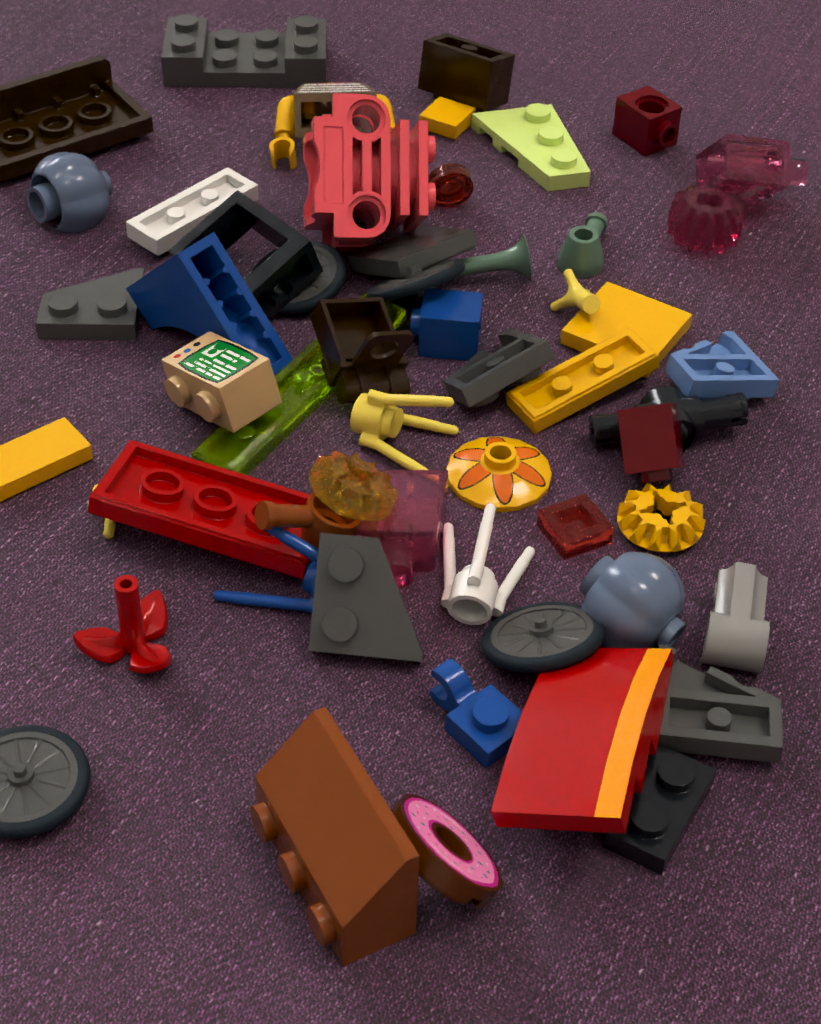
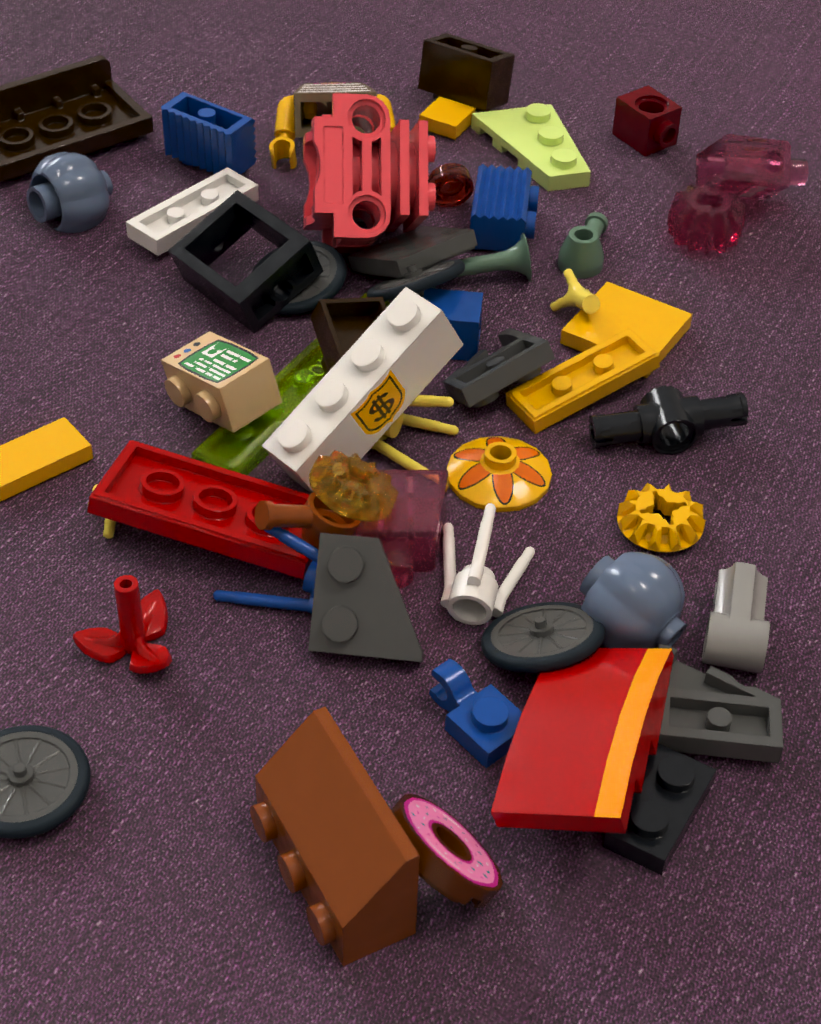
(91, 310): dark grey wing -> none
(206, 293): blue arch -> none
(207, 134): none -> blue brick
(243, 59): dark grey piece -> none
(366, 386): none -> white brick
(503, 207): none -> blue brick
(575, 526): clear red tile -> none
(651, 441): dark red brick -> none
(721, 370): medium blue wing -> none

